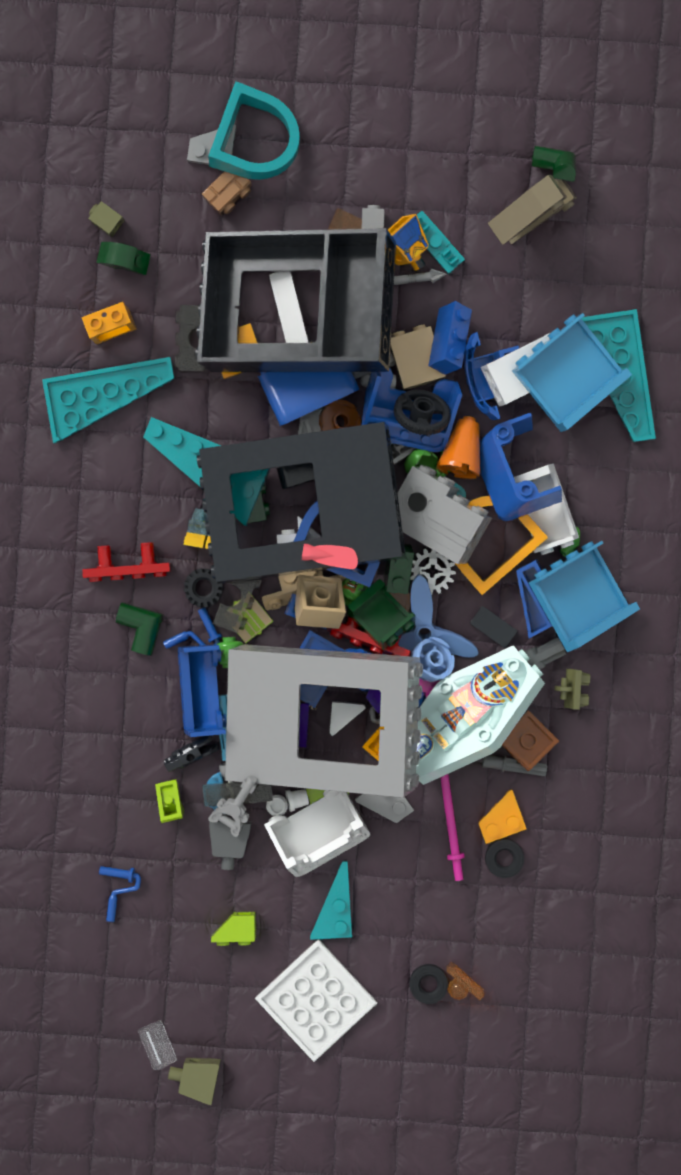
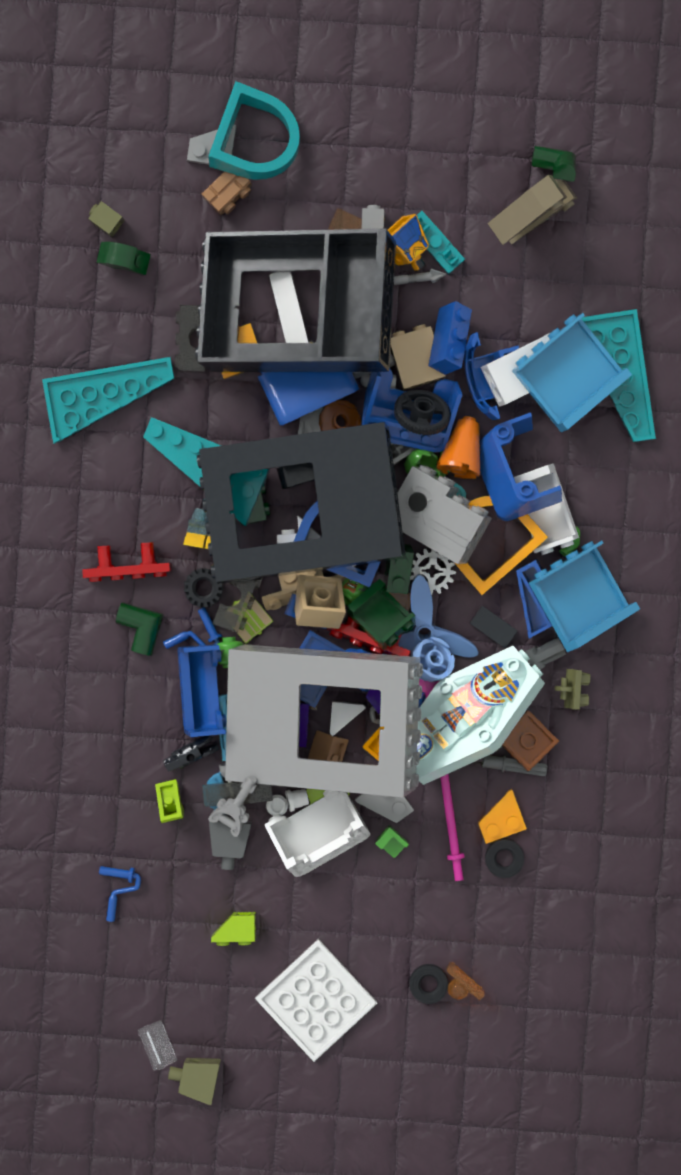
(116, 323): light orange window -> none
(328, 747): none -> medium nougat panel
(331, 555): coral piece -> none
(335, 915): teal wing -> none
(391, 841): none -> bright green panel

